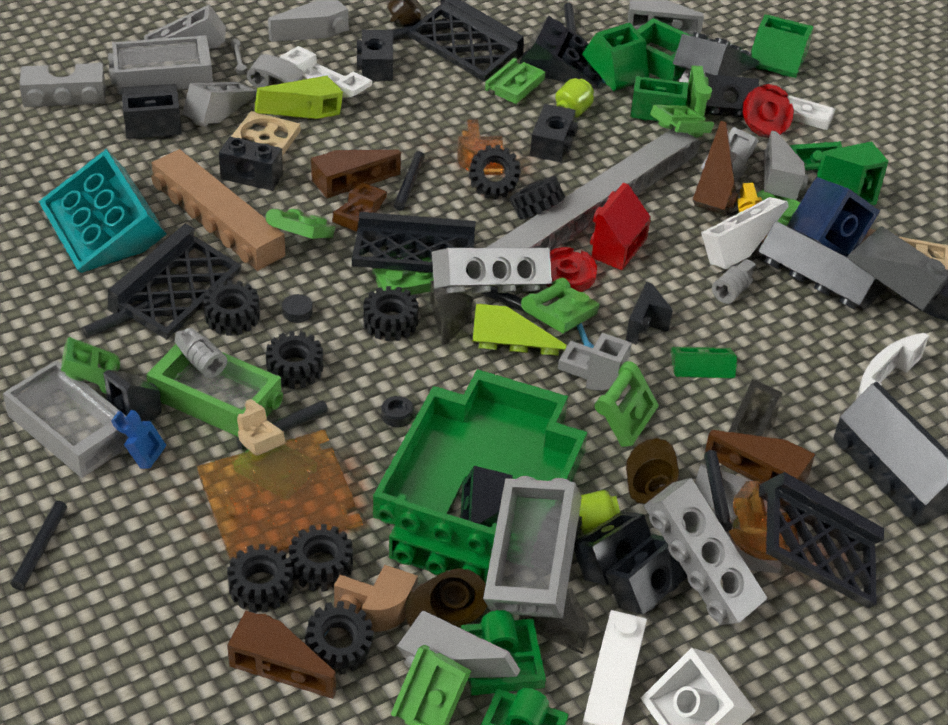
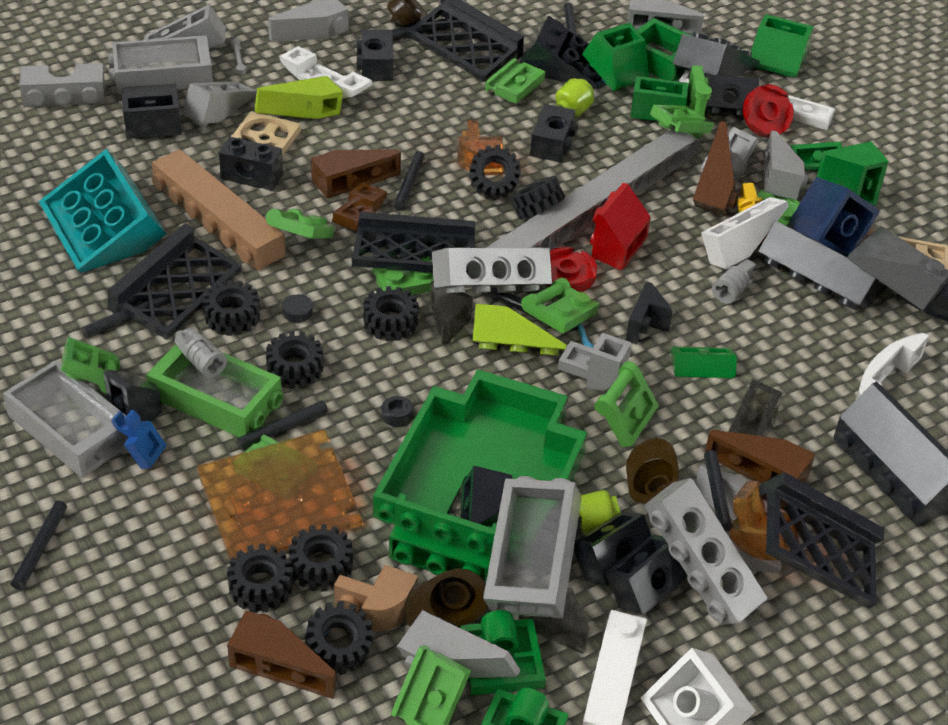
(256, 431): tan slope -> none
(270, 66): light grey panel -> none

